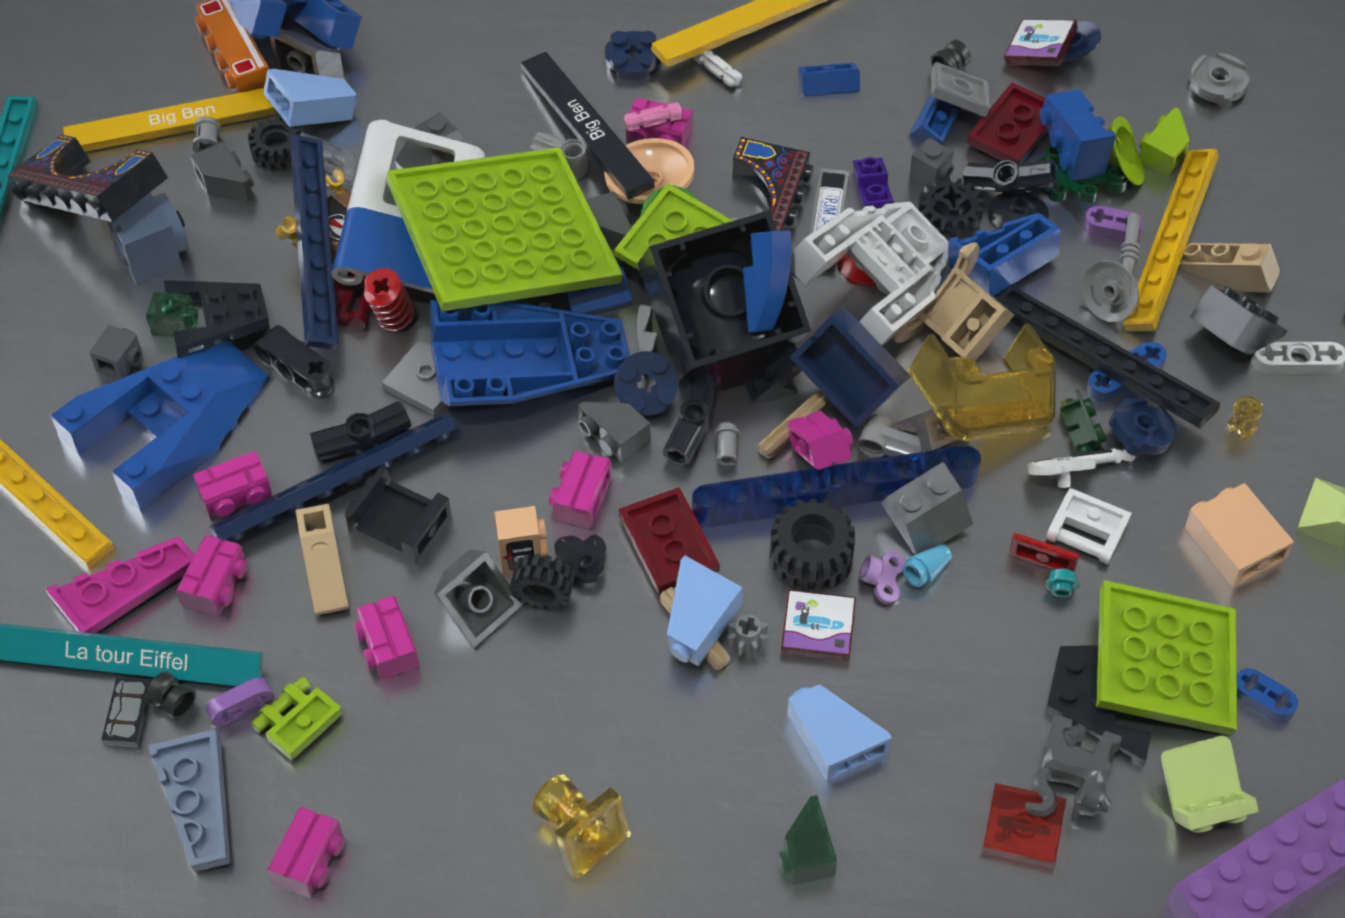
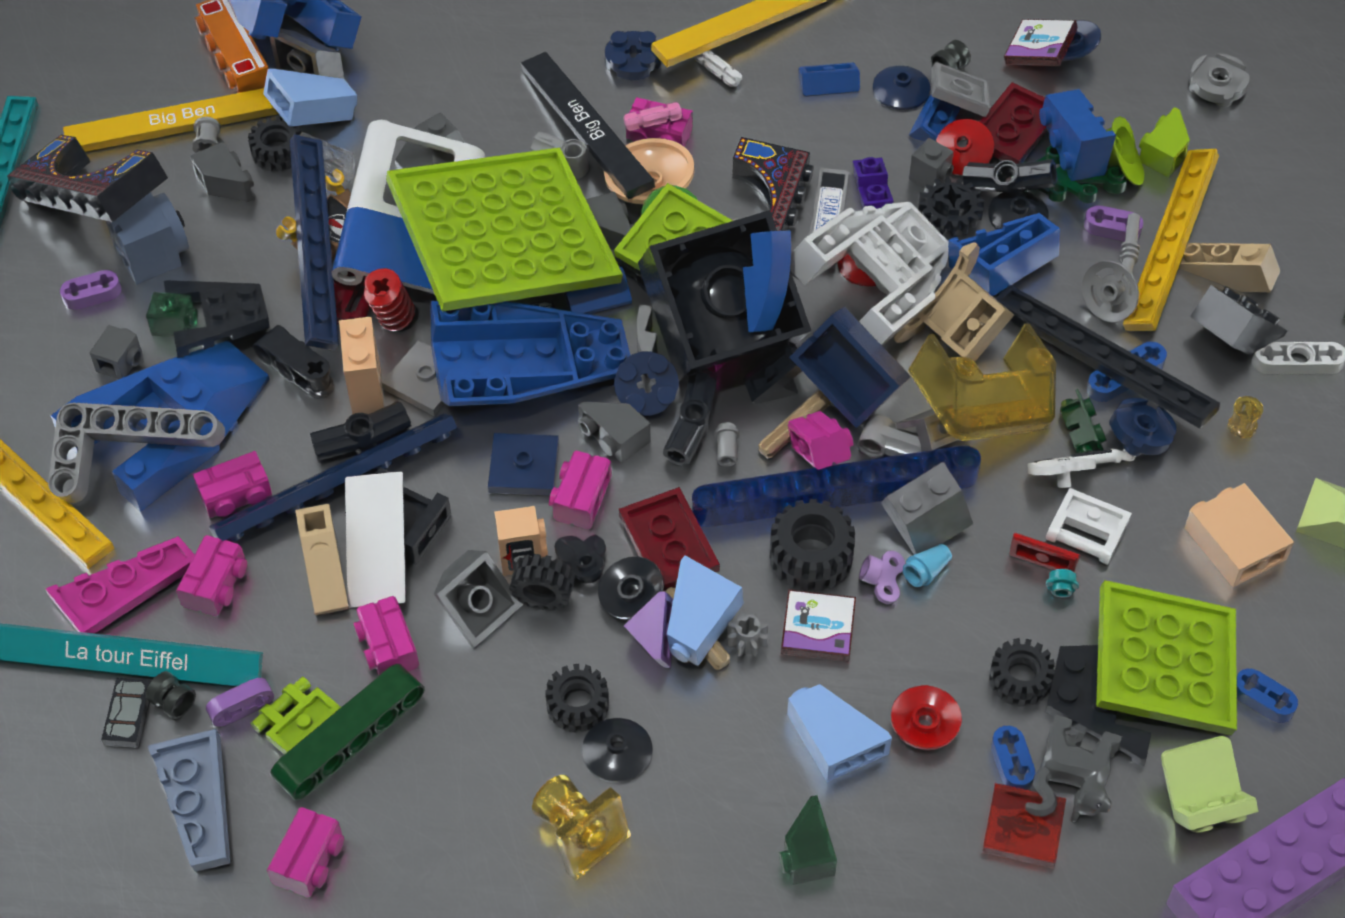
(90, 290): none -> medium lavender beam
(123, 430): none -> light grey beam
(347, 732): none -> dark green beam
(361, 365): none -> light nougat brick
(374, 538): none -> white sticker
(523, 464): none -> dark blue plate
(574, 680): none -> black tyre
(619, 763): none -> black dish
(624, 578): none -> black dish
(650, 627): none -> medium lavender slope
(901, 87): none -> dark blue dish
(927, 704): none -> red dish
(979, 147): none -> red dish
(1019, 689): none -> black tyre
(1019, 756): none -> blue beam

